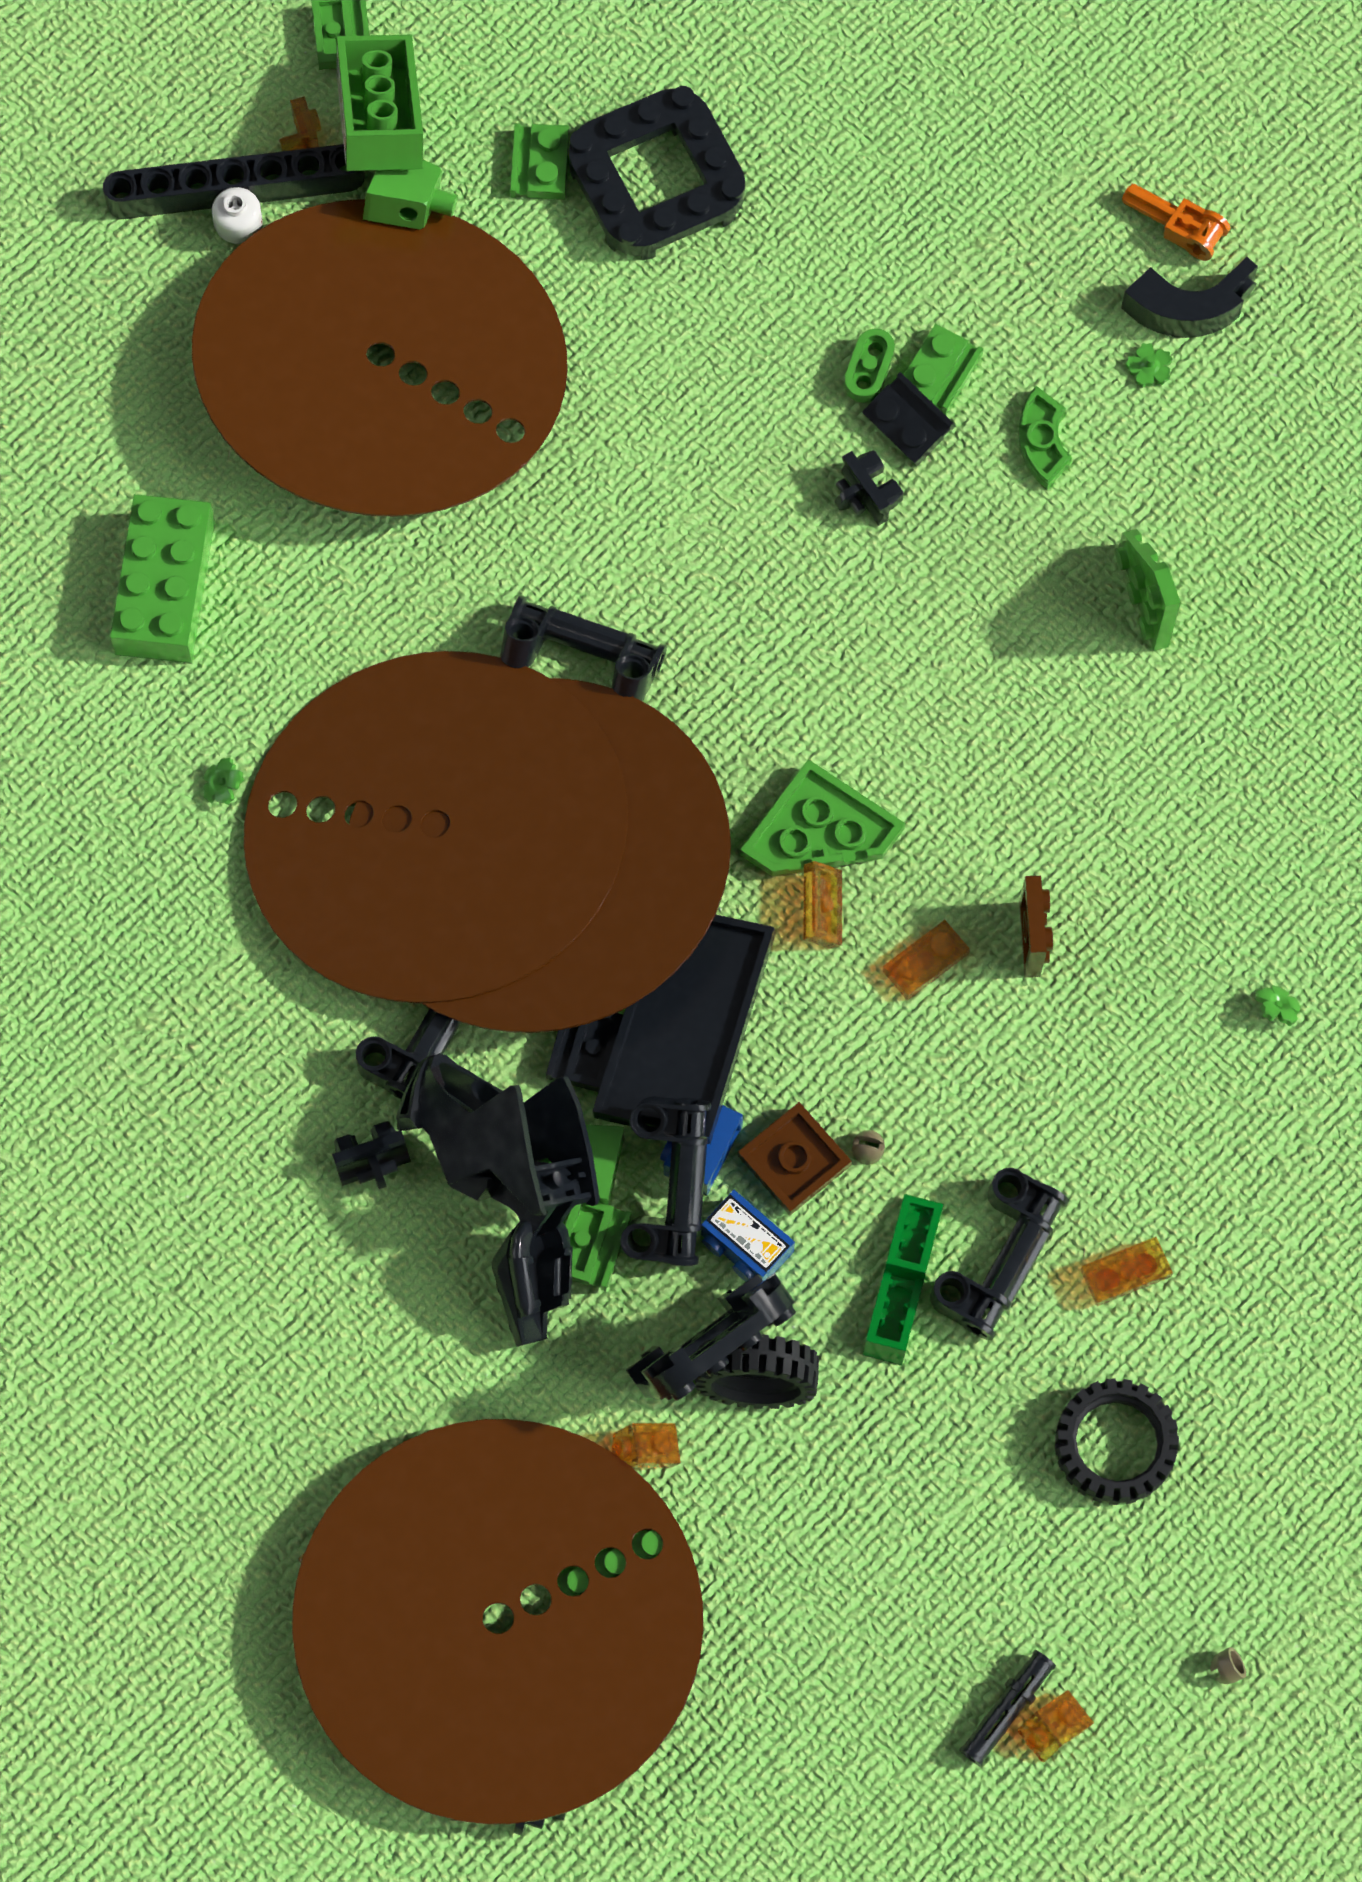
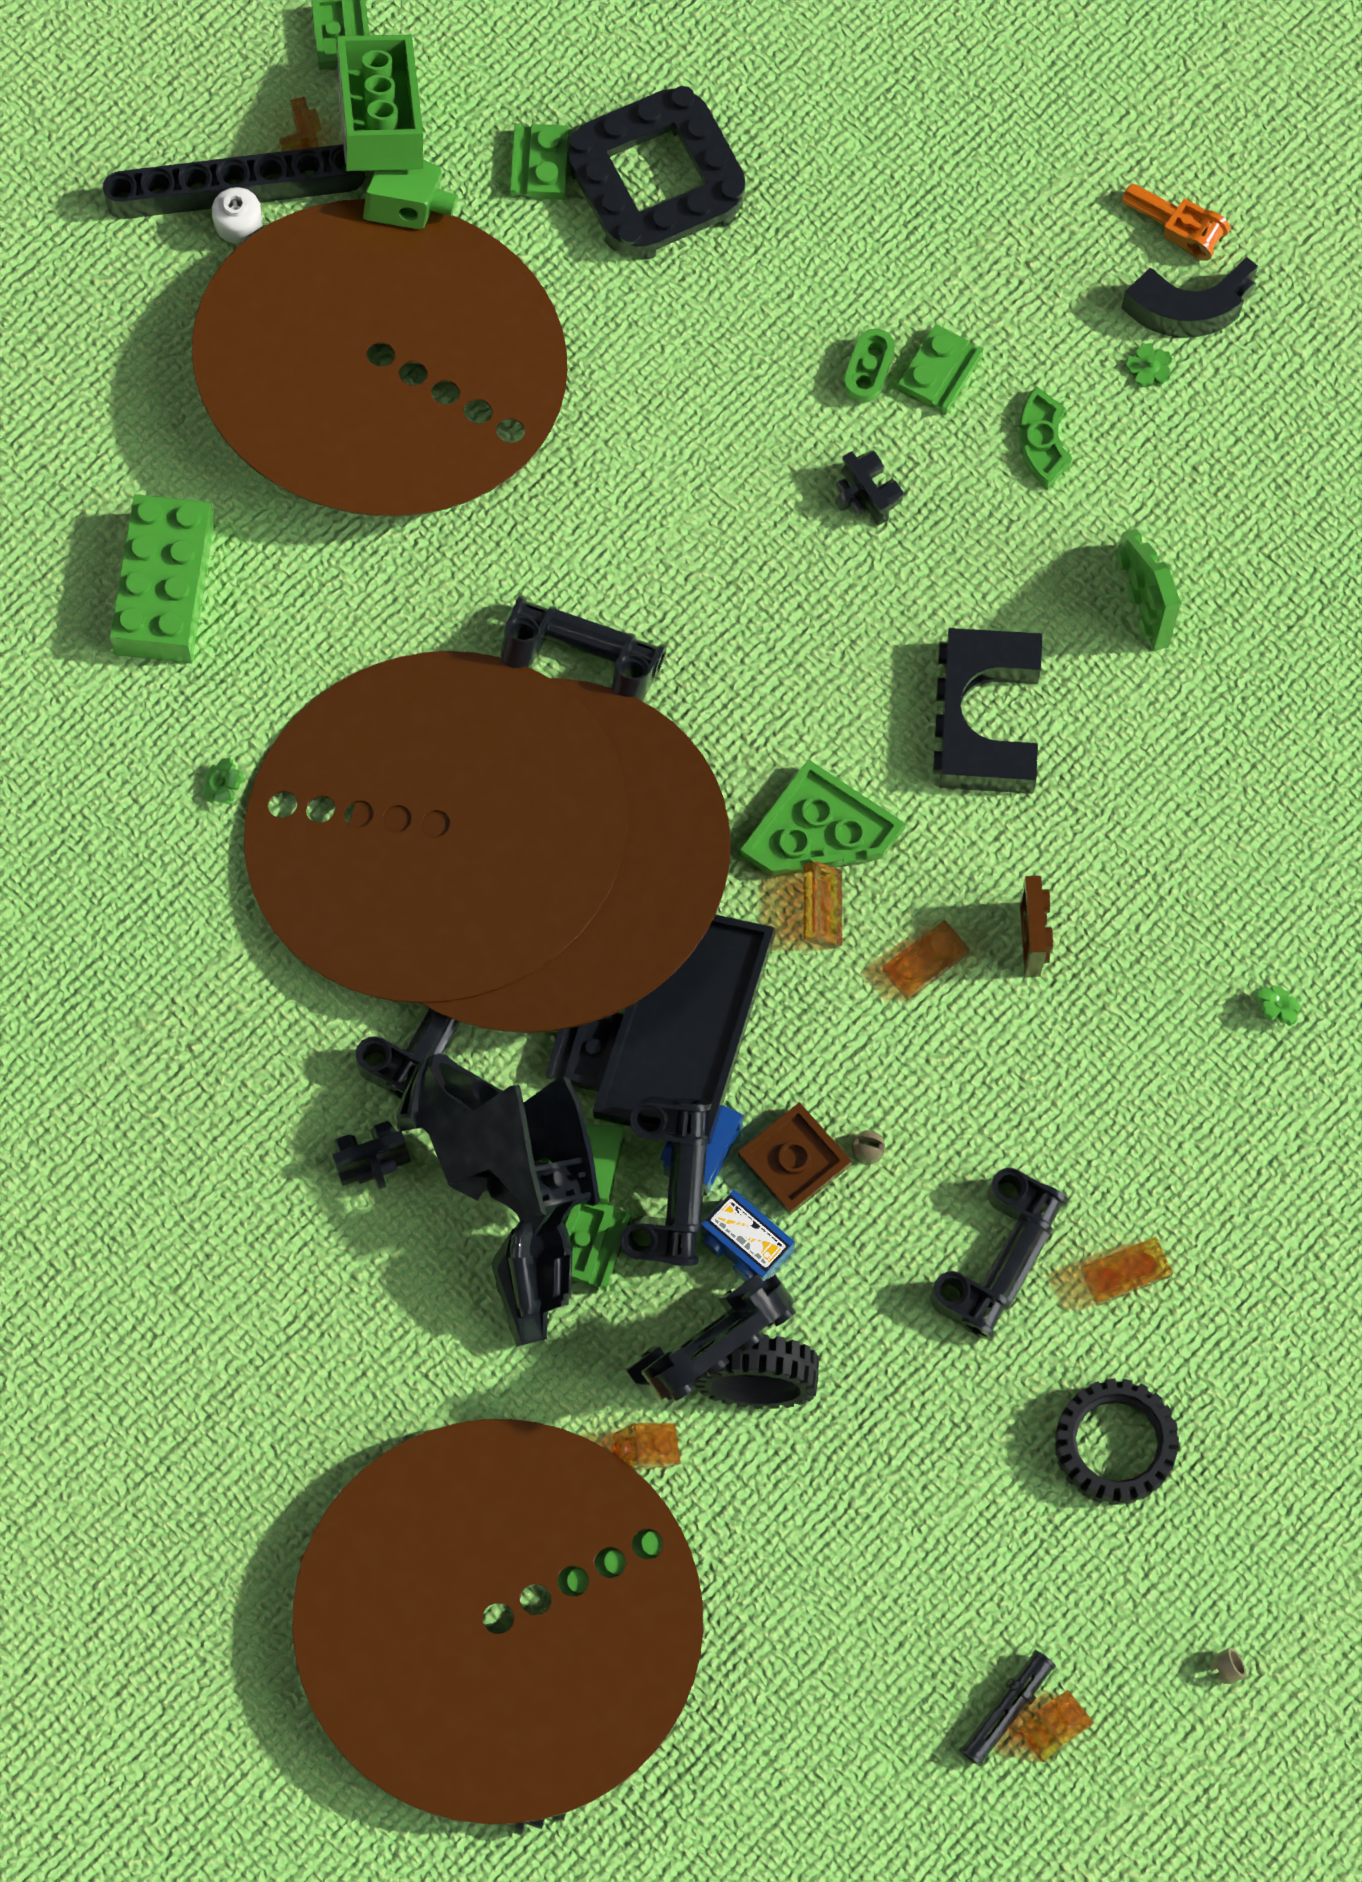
(903, 1279): green slope -> none
(908, 419): black plate -> none
(965, 756): none -> black arch

